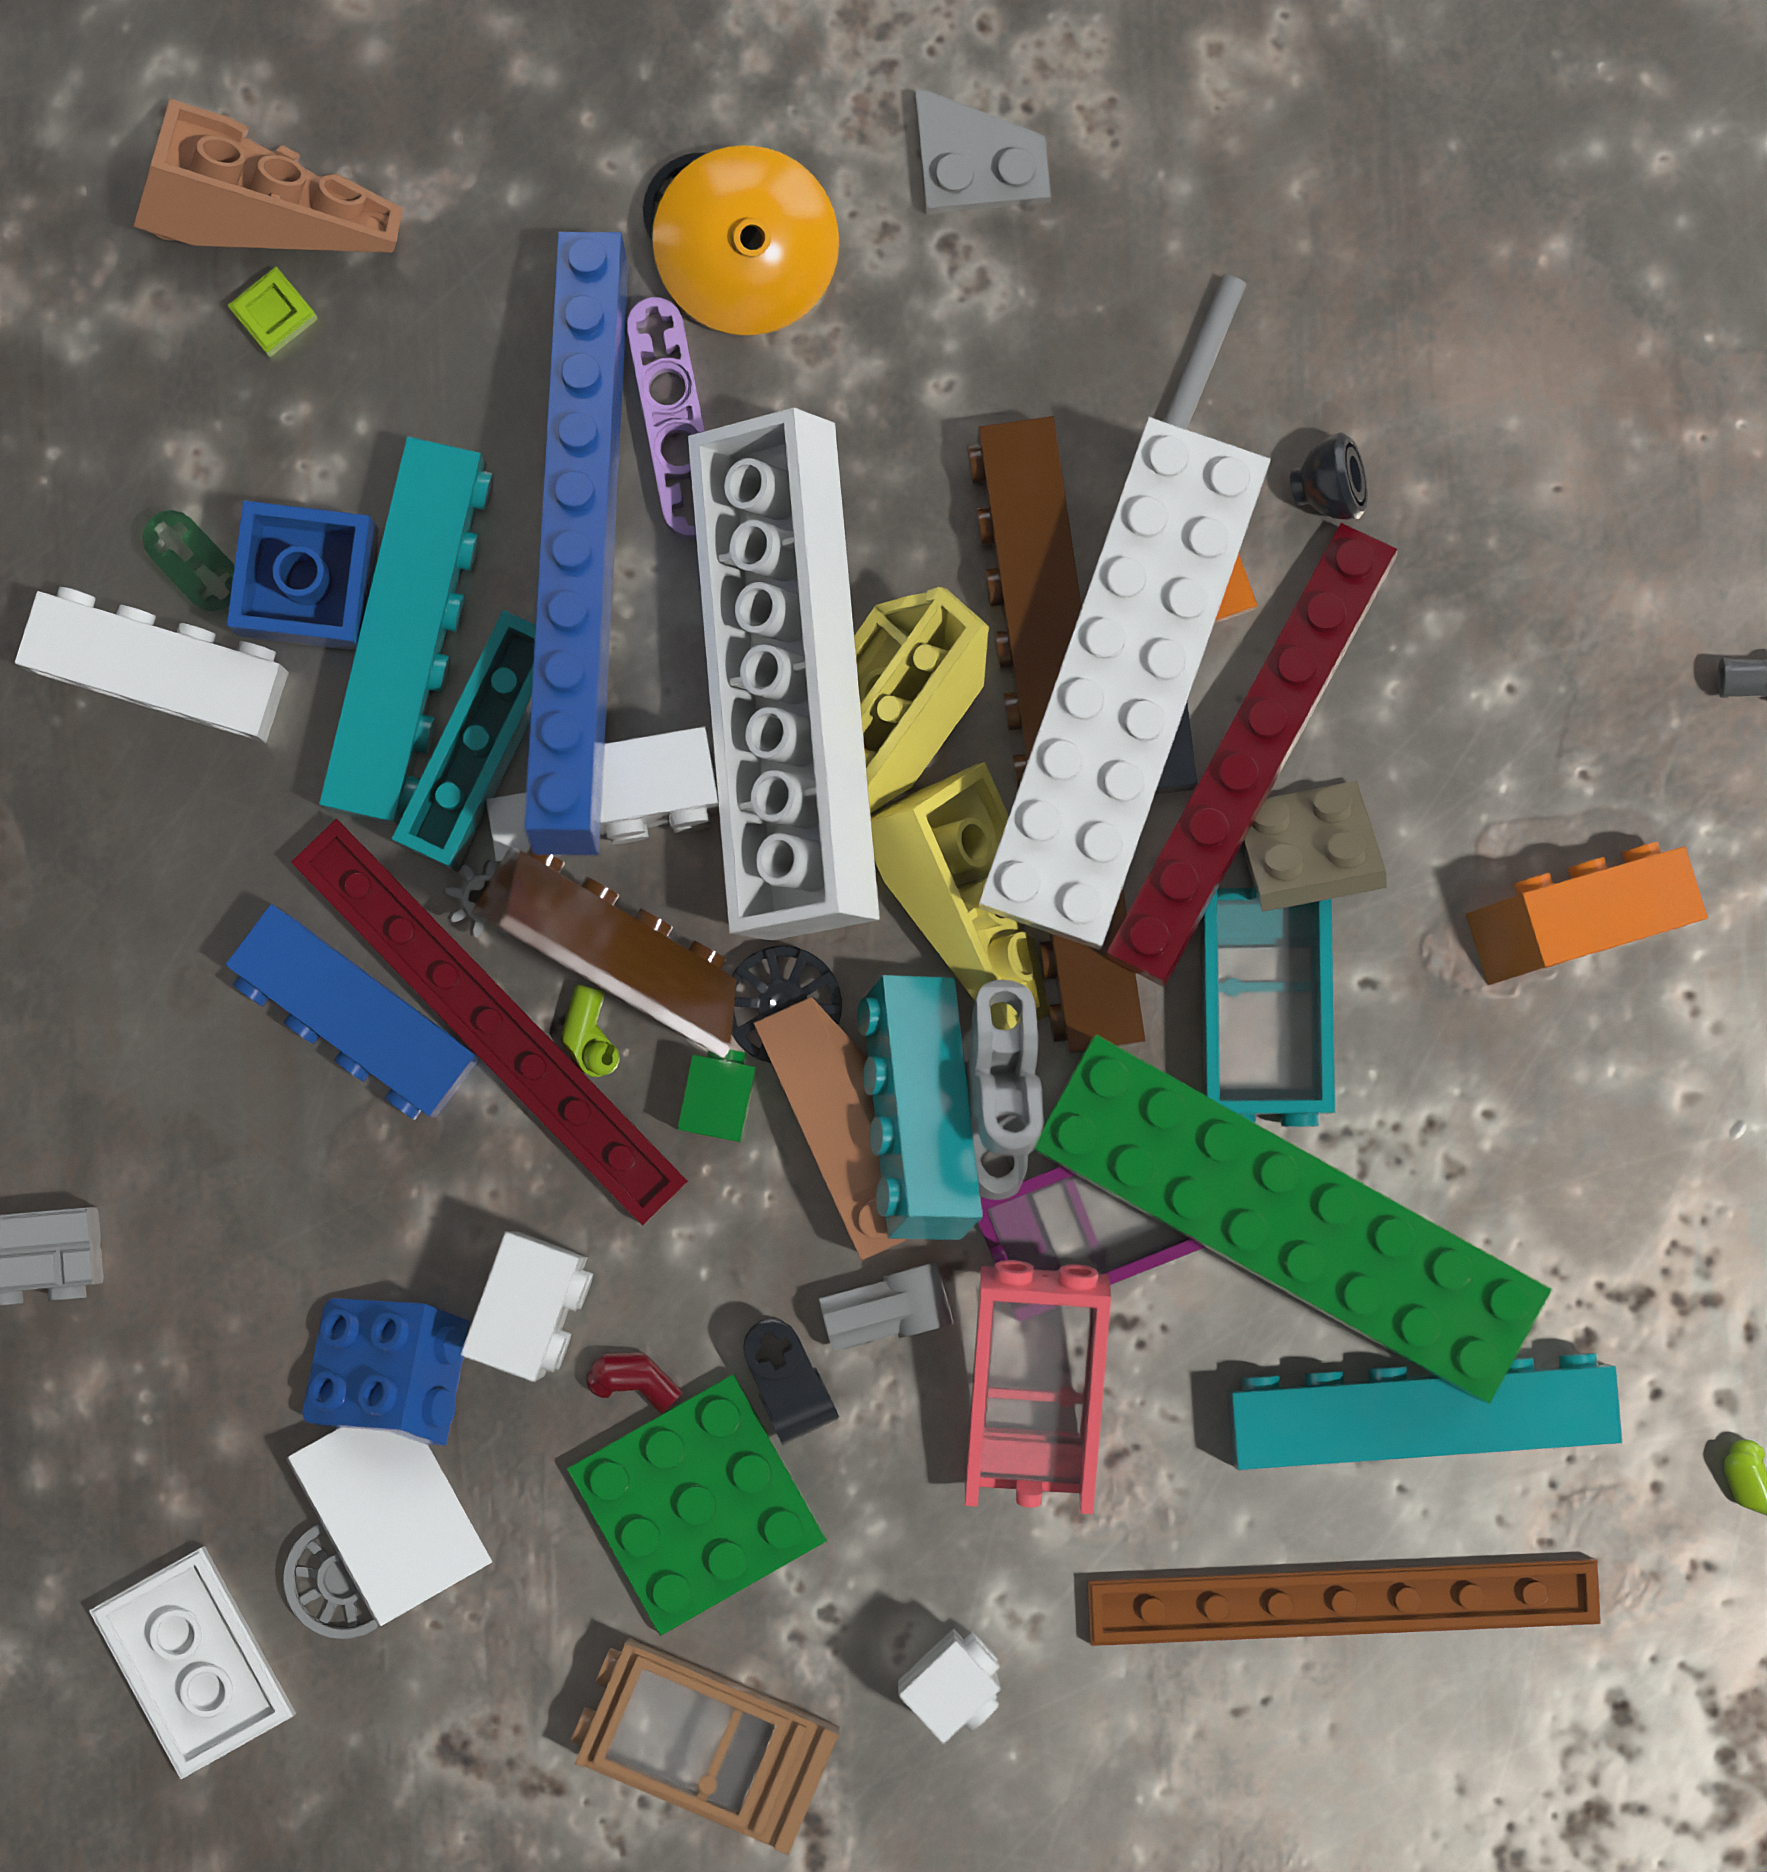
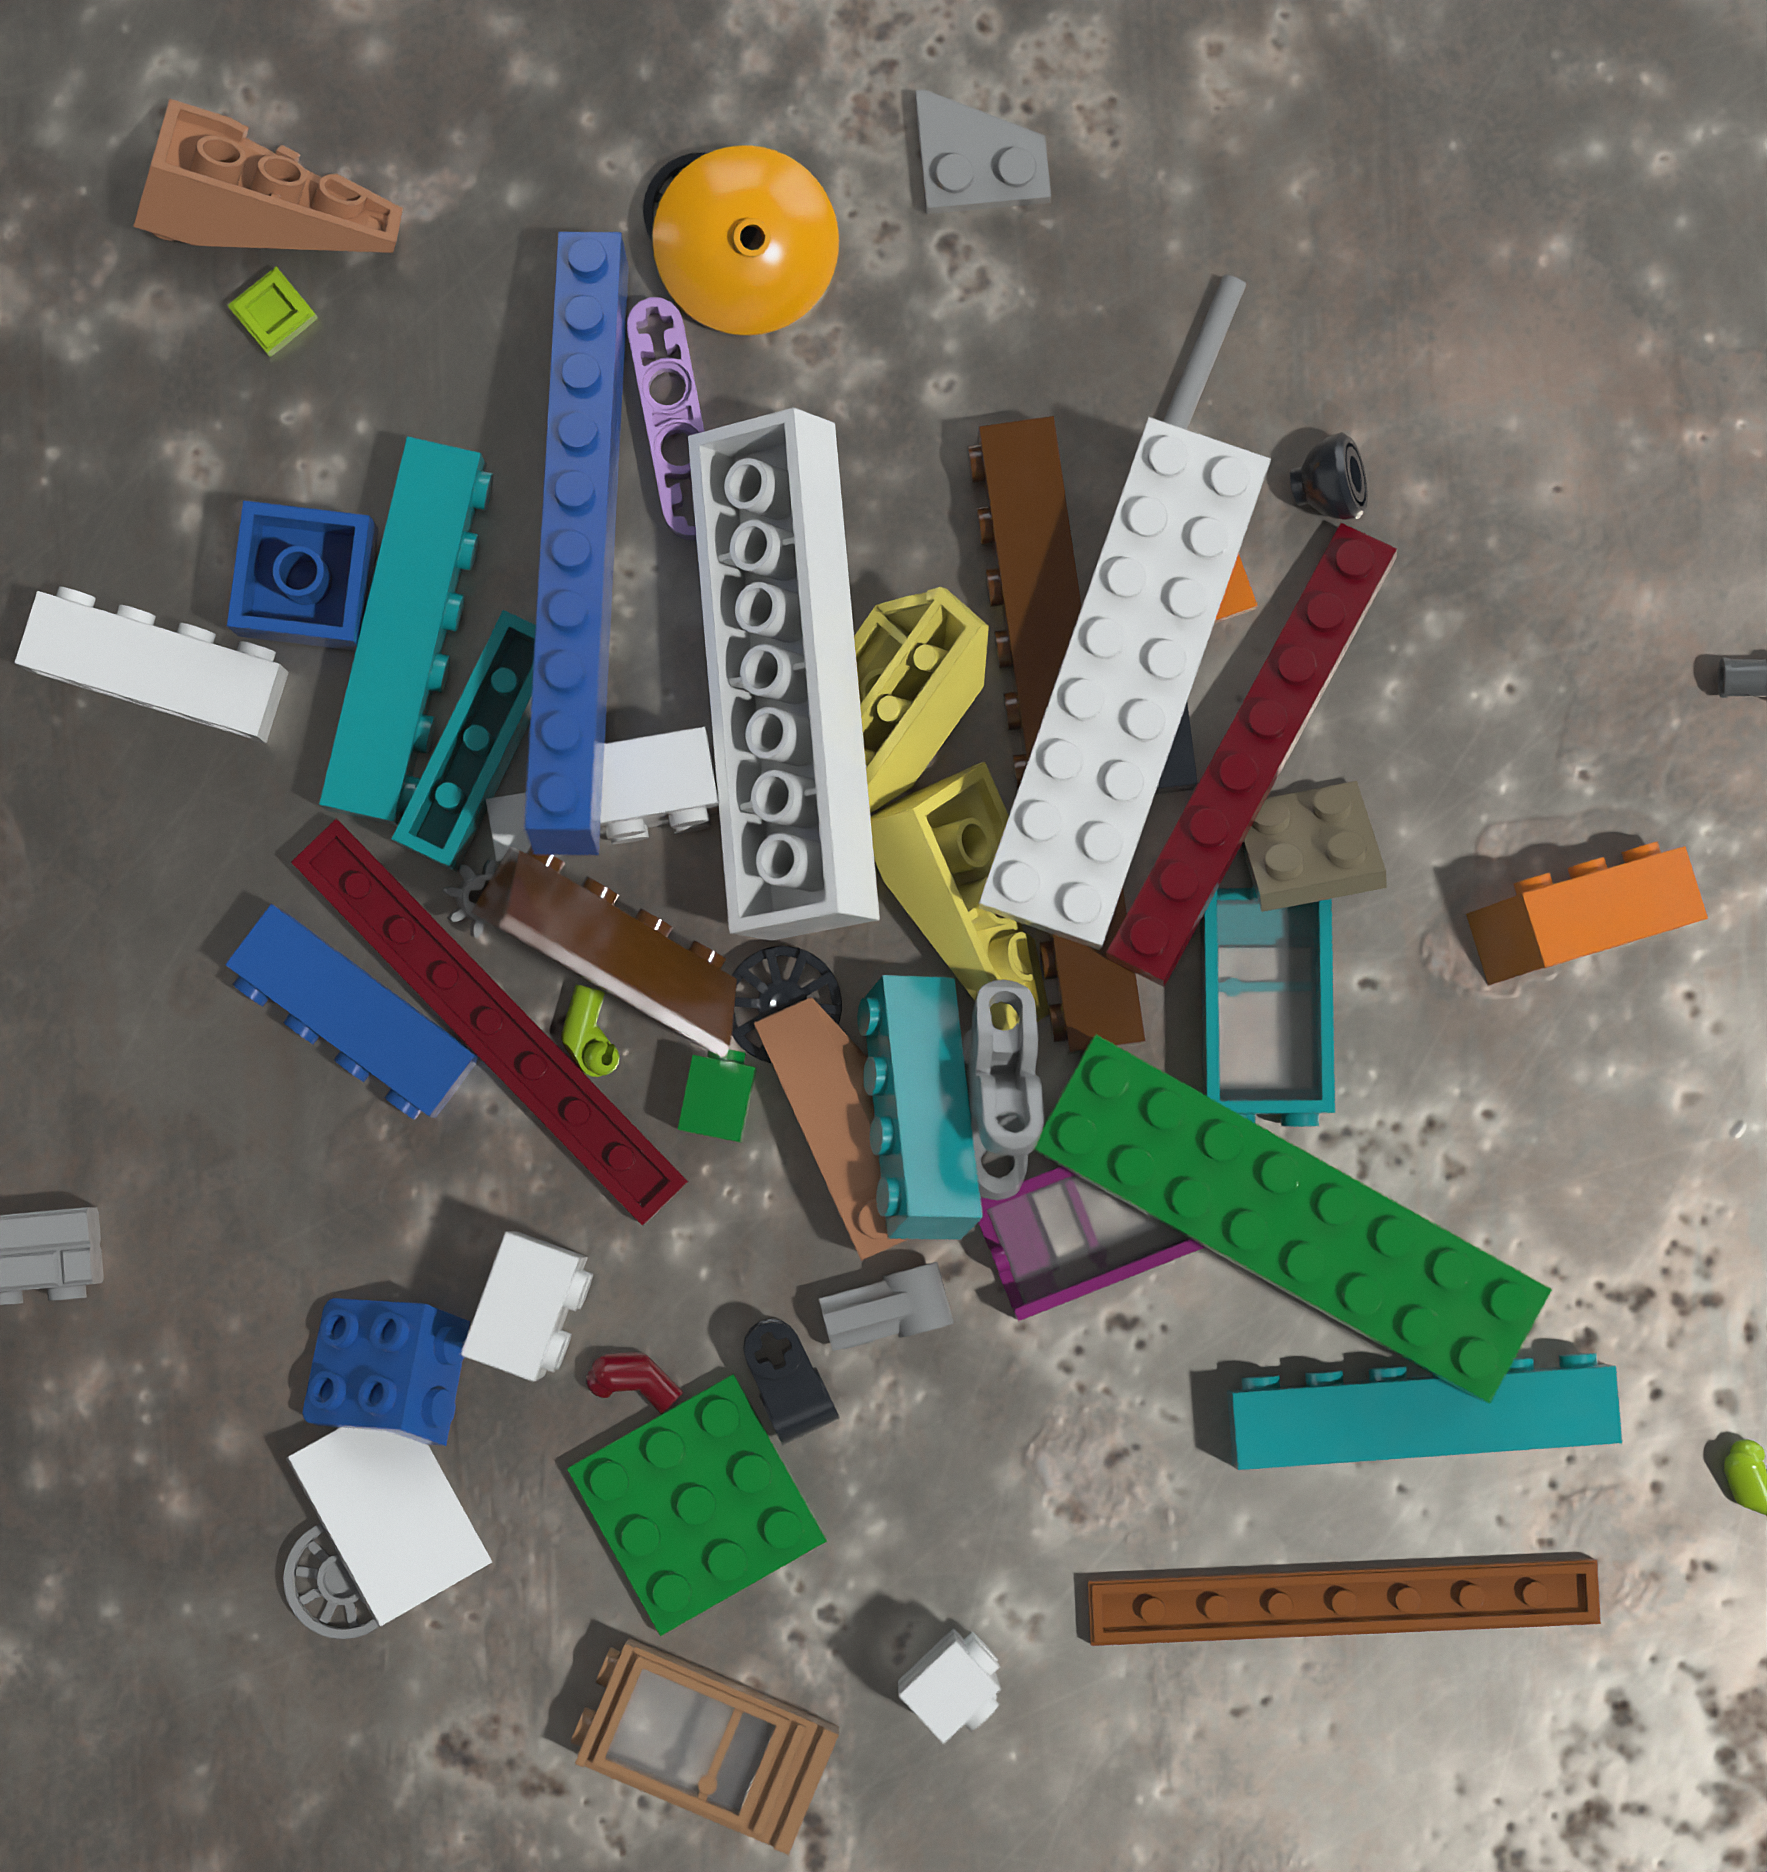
(183, 572): clear green beam -> none
(192, 1662): white tile -> none
(1038, 1382): door -> none

